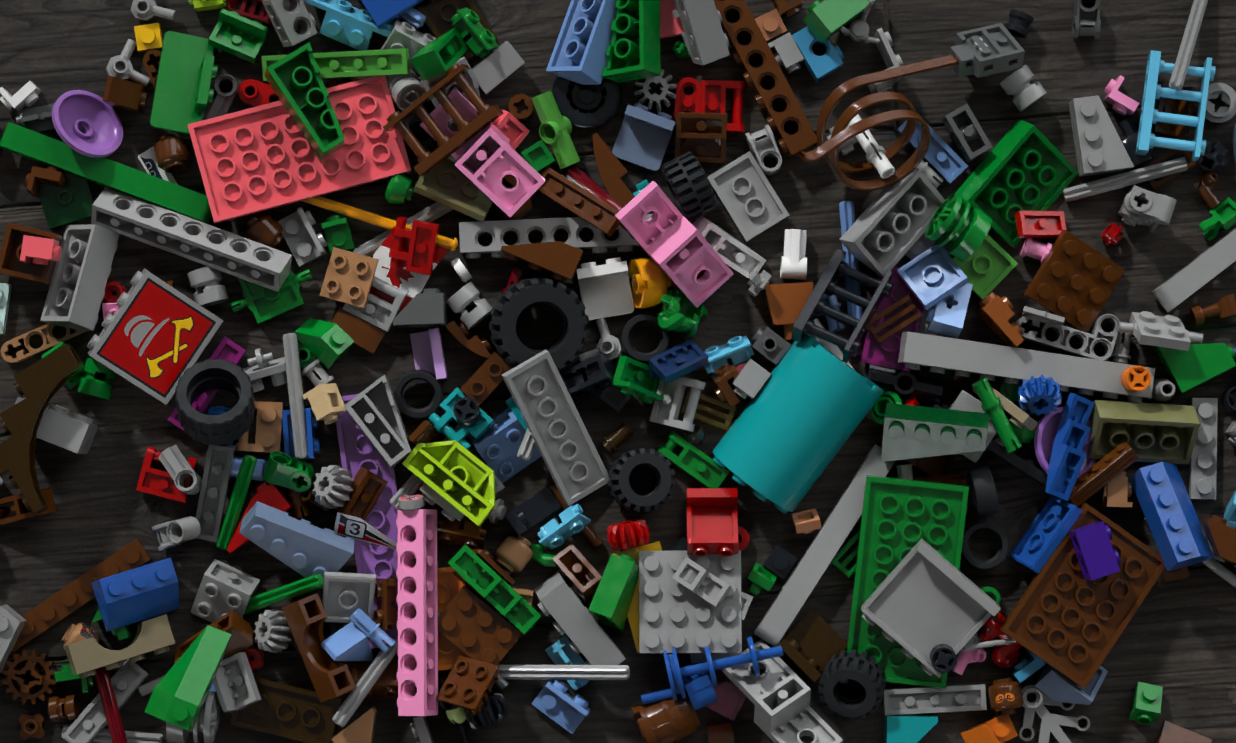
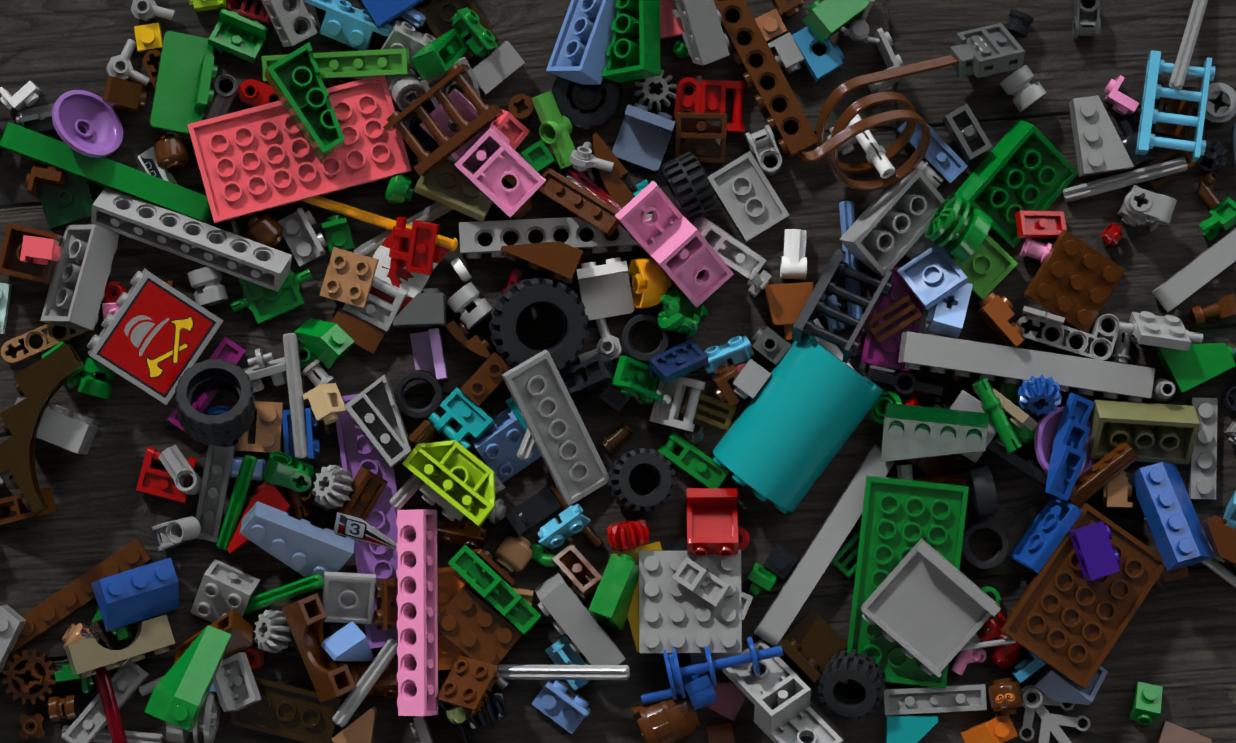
(371, 629): medium blue axle -> none
(411, 502): light grey tile -> none
(464, 407): black wheel -> none
(584, 159): none -> light grey piece
(806, 521): nougat plate -> none
(945, 662): black wheel -> none
(1140, 376): orange wheel -> none

